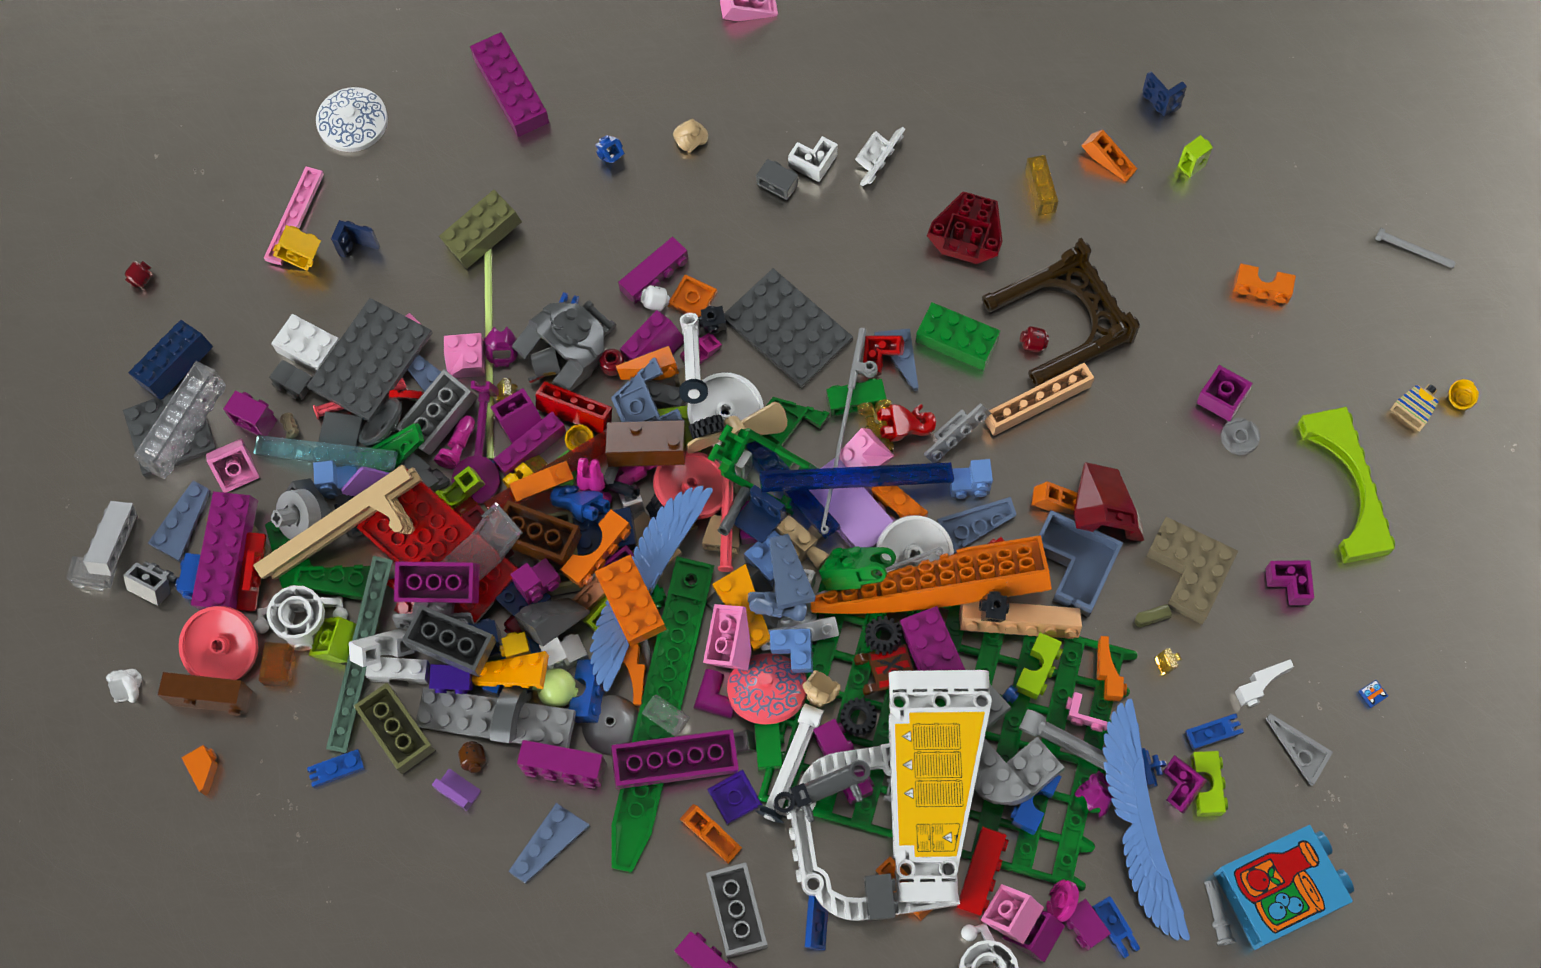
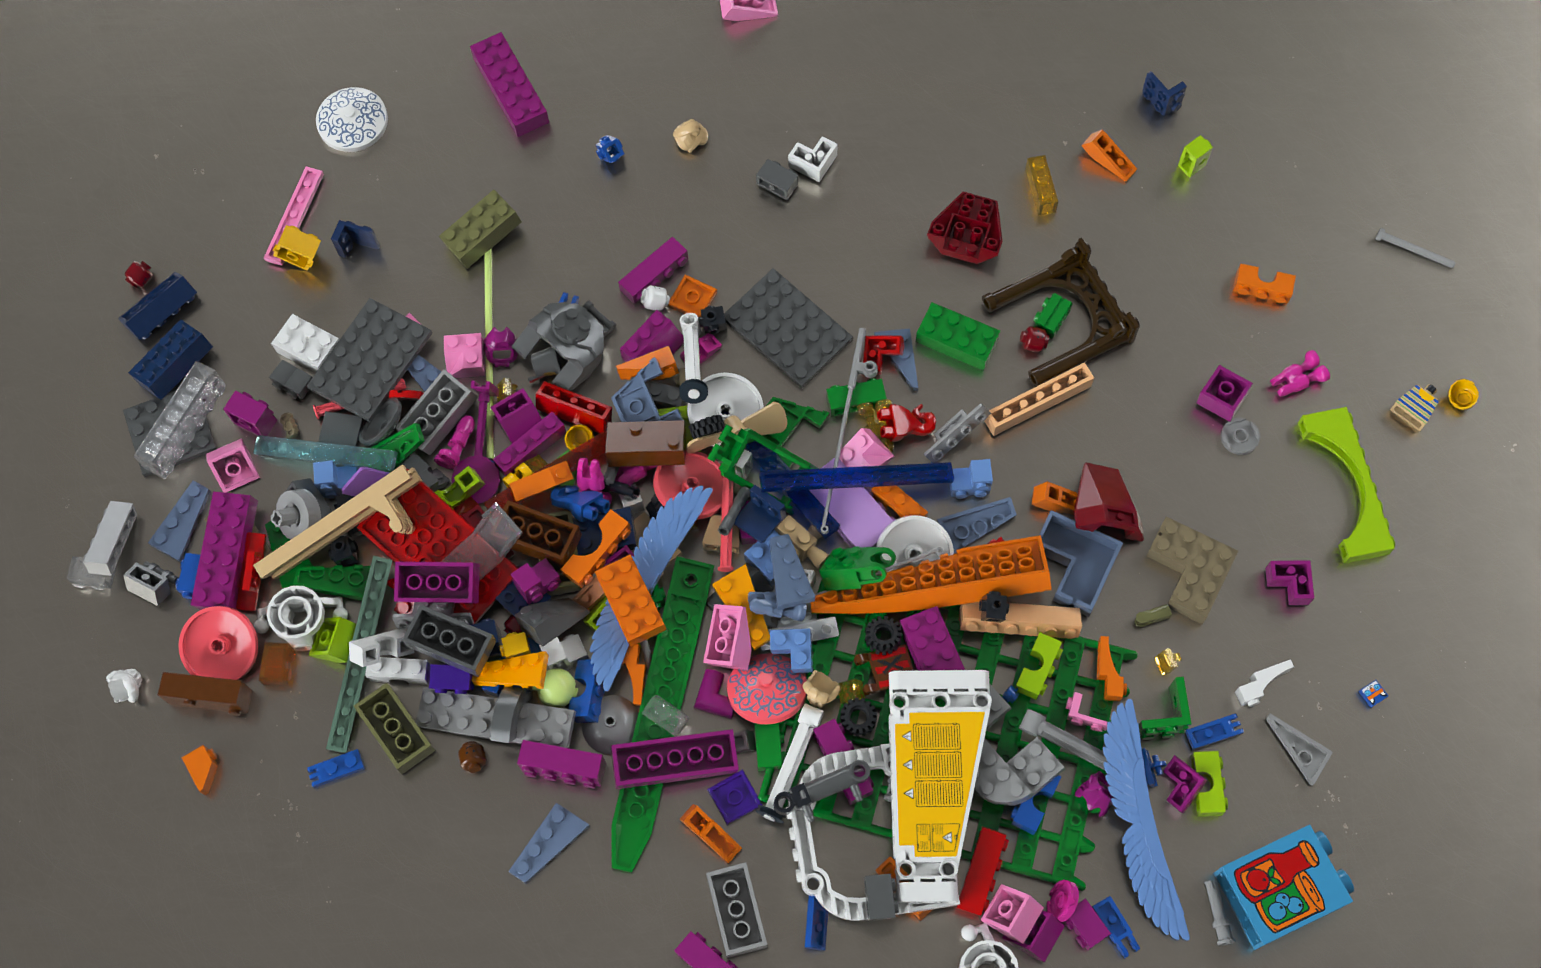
(158, 305): none -> dark blue slope
(343, 551): none -> black brick
(457, 789): medium lavender panel -> none
(609, 361): dark red head -> none
(850, 690): none -> clear yellow slope
(875, 152): white bracket -> none
(1053, 314): none -> green brick
(1169, 726): none -> green bracket
(1296, 380): none -> dark pink piece

